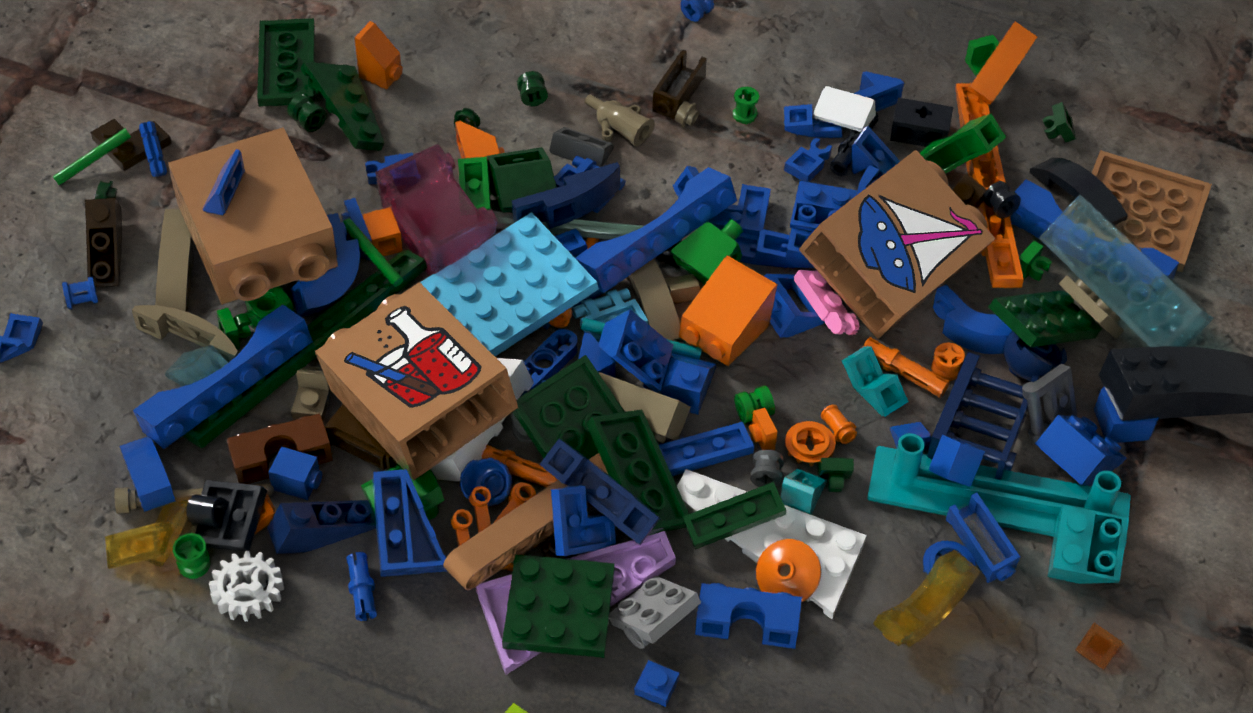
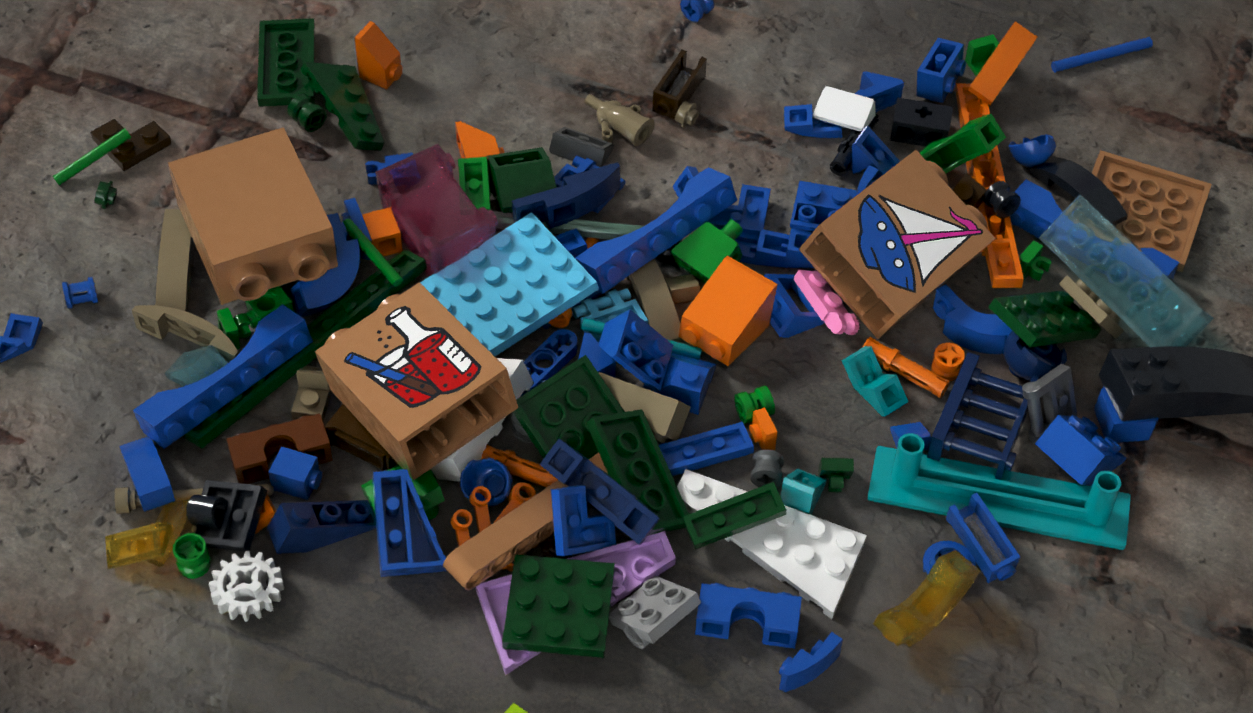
(103, 241): dark brown slope -> none
(153, 149): blue axle -> none
(225, 185): blue slope -> none
(361, 586): blue pin -> none
(467, 113): dark green plate -> none
(532, 88): dark green wheel -> none
(656, 683): blue plate -> none
(745, 105): green bush -> none
(804, 566): orange dish -> none
(806, 667): none -> blue slope
(807, 163): blue plate -> none
(821, 438): orange gear -> none
(843, 429): orange pin -> none
(940, 70): none -> blue brick
(956, 460): blue panel -> none
(1033, 151): none -> blue hair
(1060, 123): dark green tile -> none
(1087, 546): teal slope -> none
(1099, 646): clear orange slope -> none
(1101, 54): none -> blue bar

